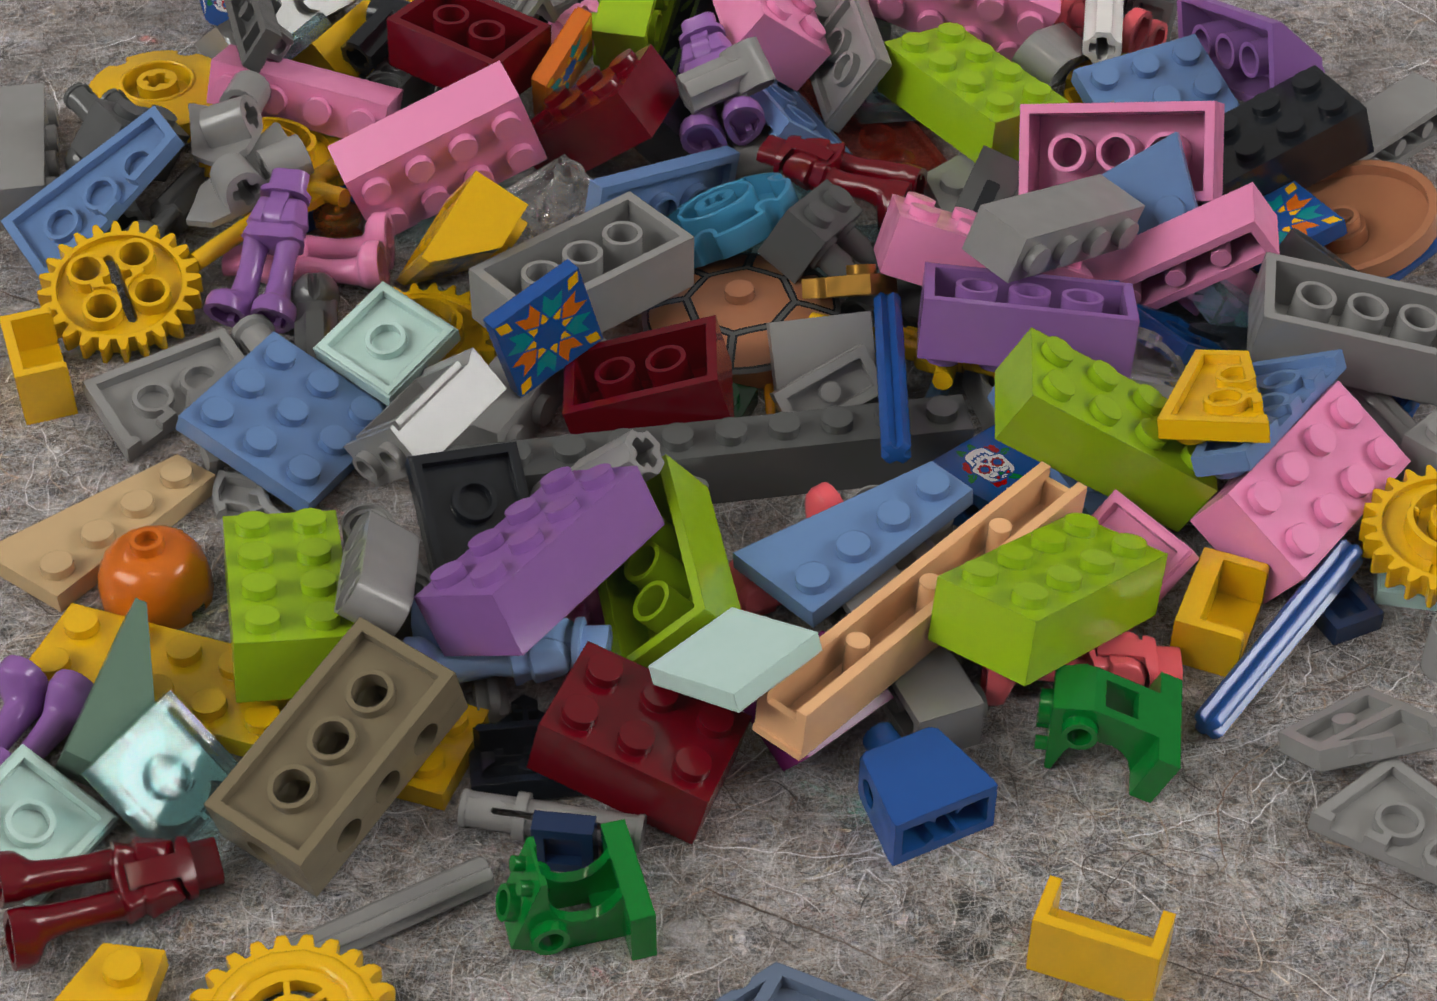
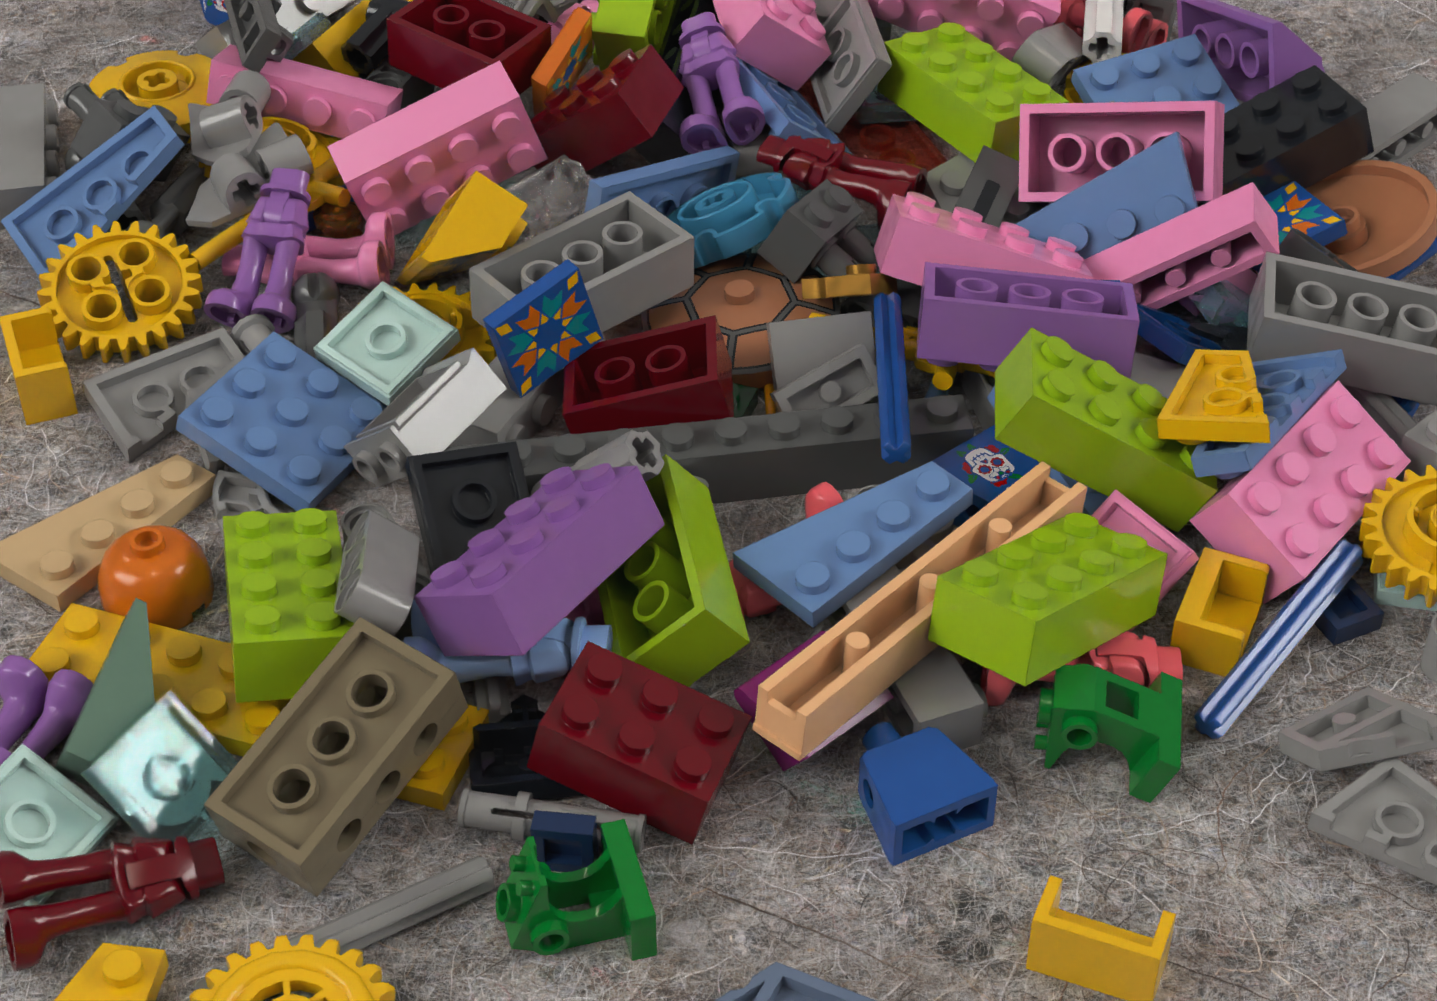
(735, 659): light aqua tile -> none
(737, 71): light grey piece -> none
(1053, 227): light grey brick -> none
(1155, 360): clear tile -> none

